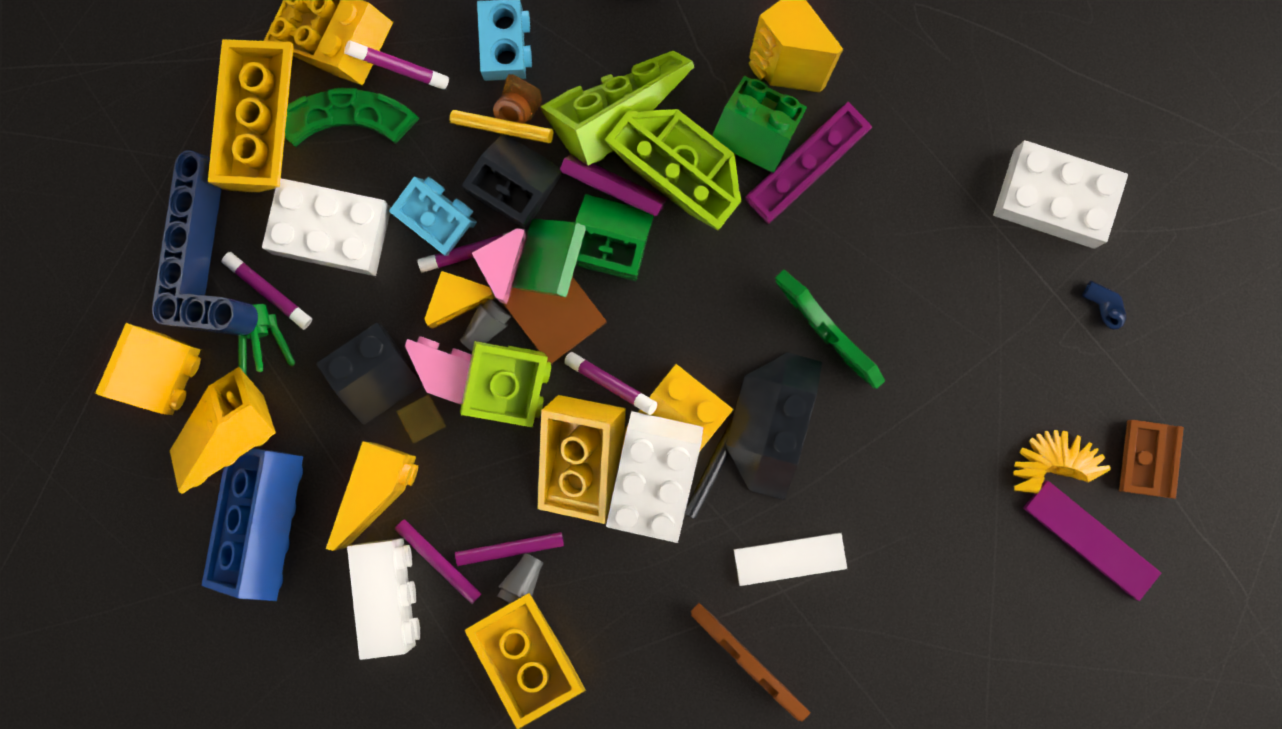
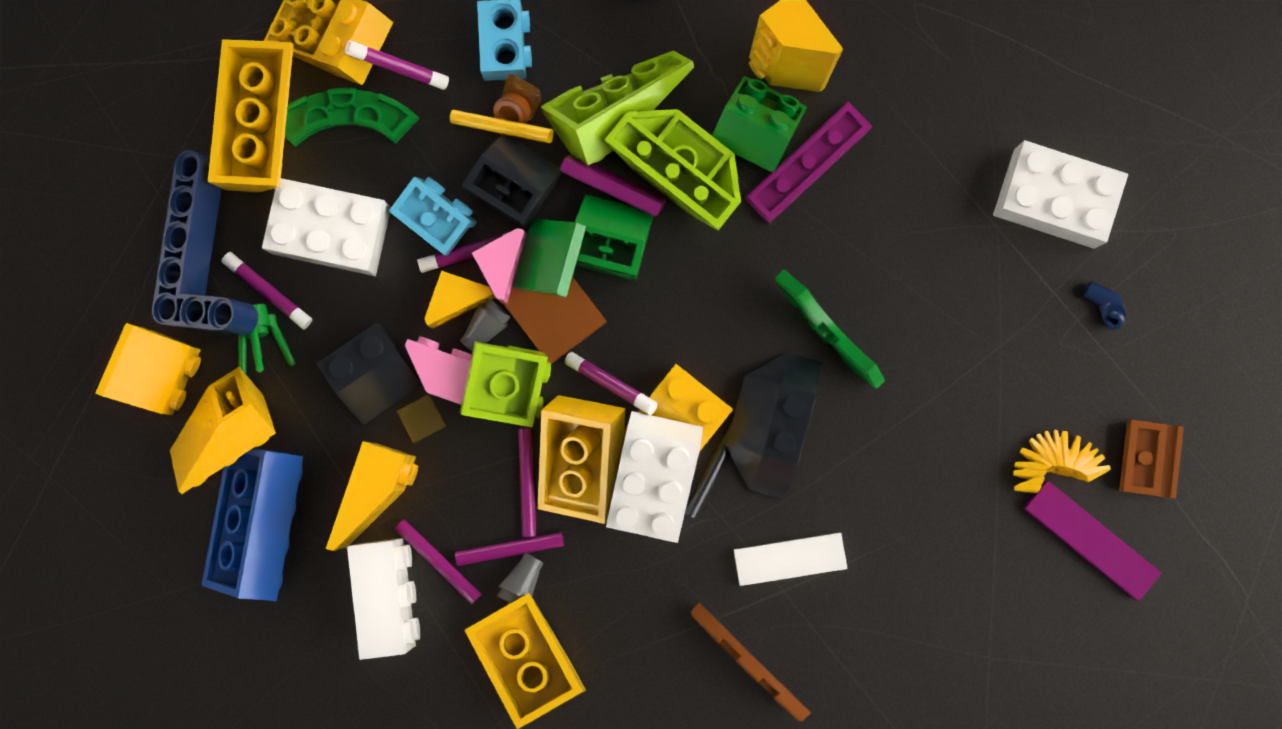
(527, 485): none -> magenta bar

